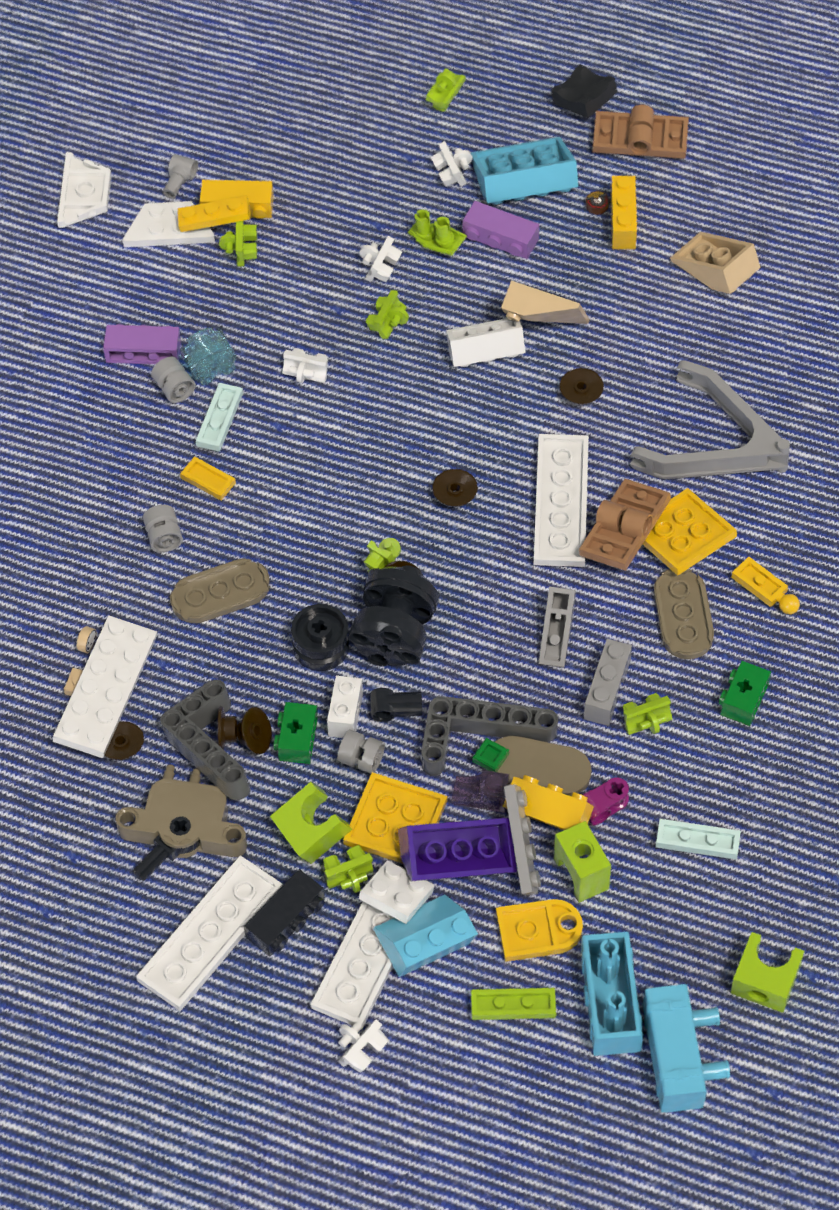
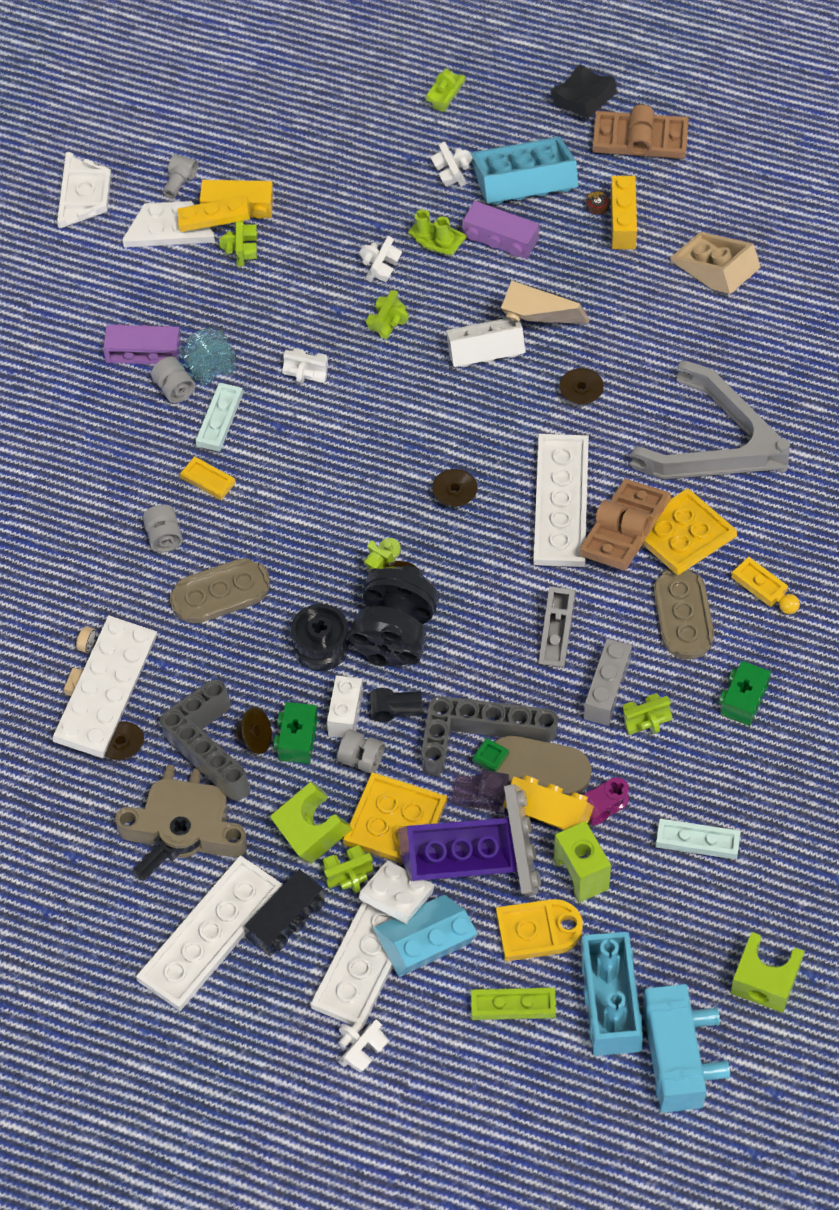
(226, 728): dark brown piece -> none

